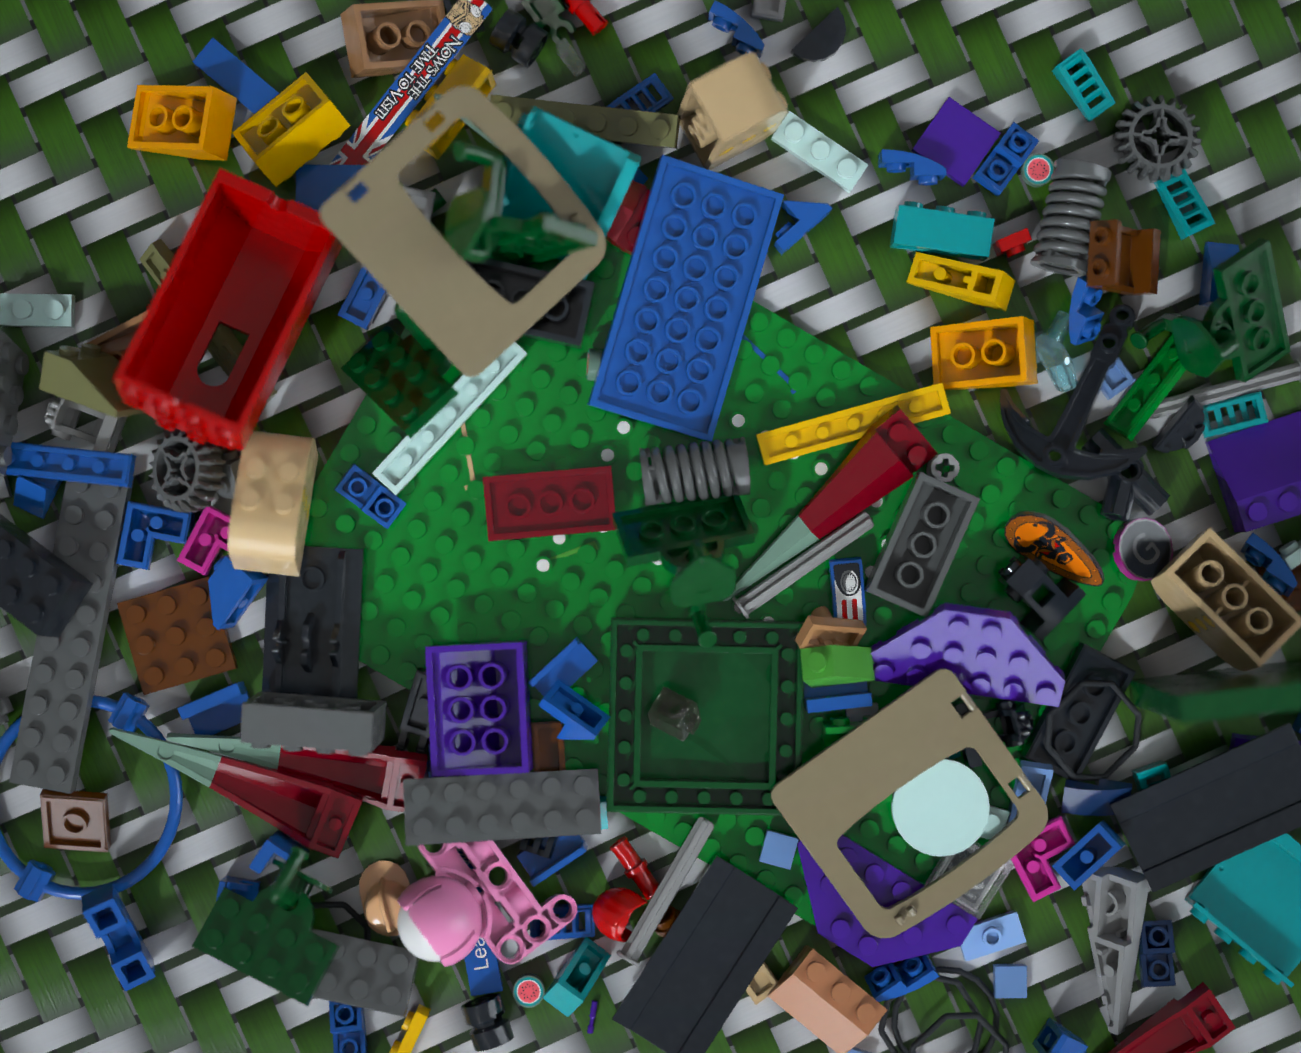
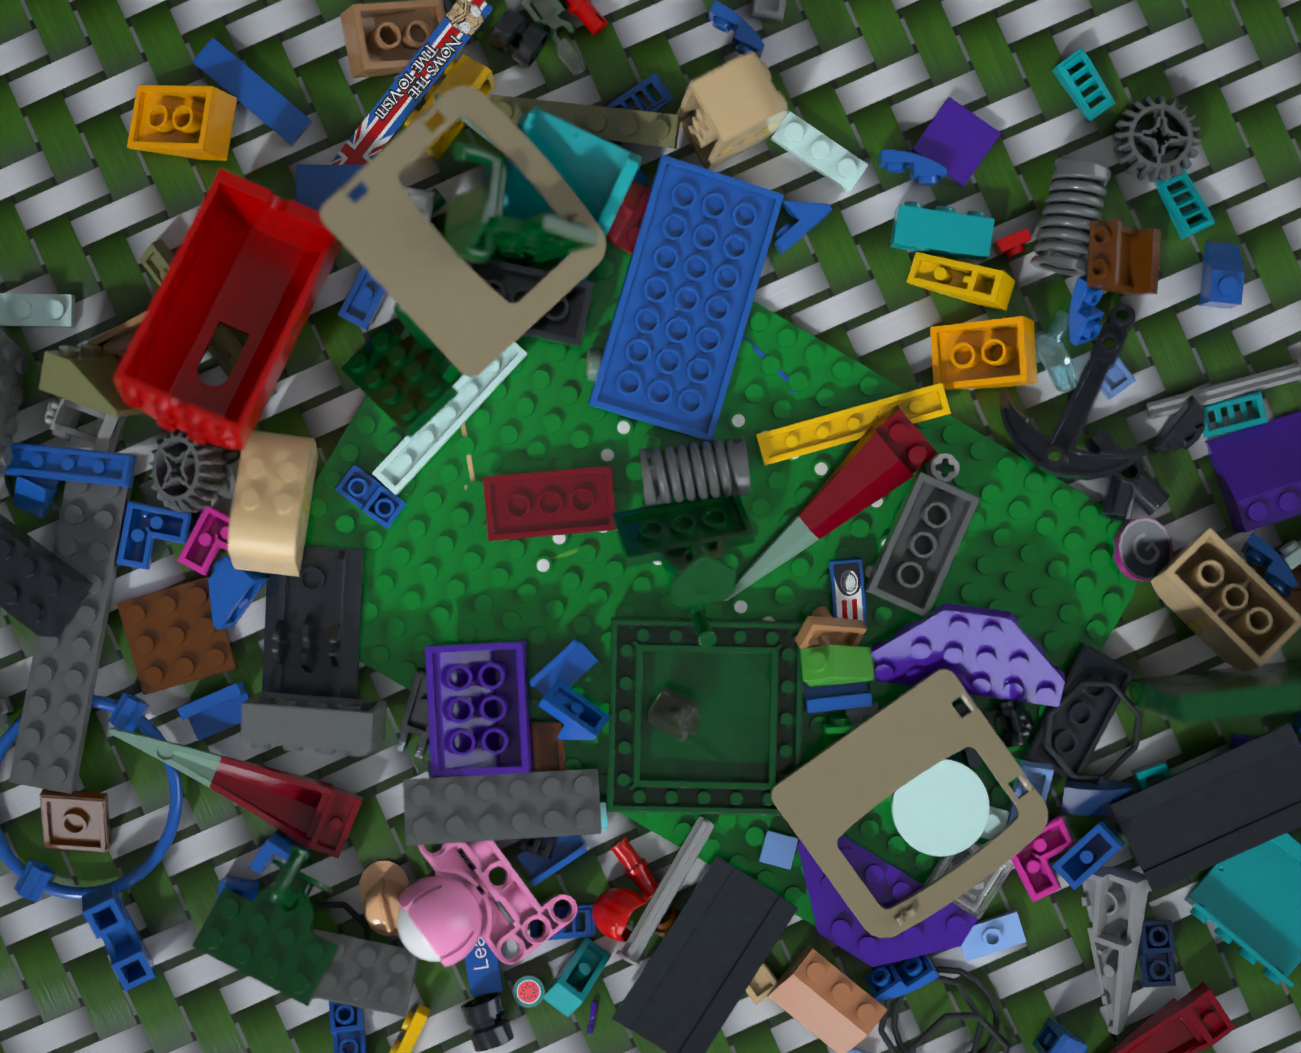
(291, 129): yellow slope -> none
(373, 776): dark red plate -> none
(804, 563): light grey axle -> none
(823, 39): black tile -> none
(1005, 159): blue slope -> none
(1010, 980): medium blue tile -> none
(1023, 578): black tile -> none
(1037, 170): tile -> none
(1054, 545): shield -> none
(1147, 392): green tile -> none
(1239, 325): dark green plate -> none

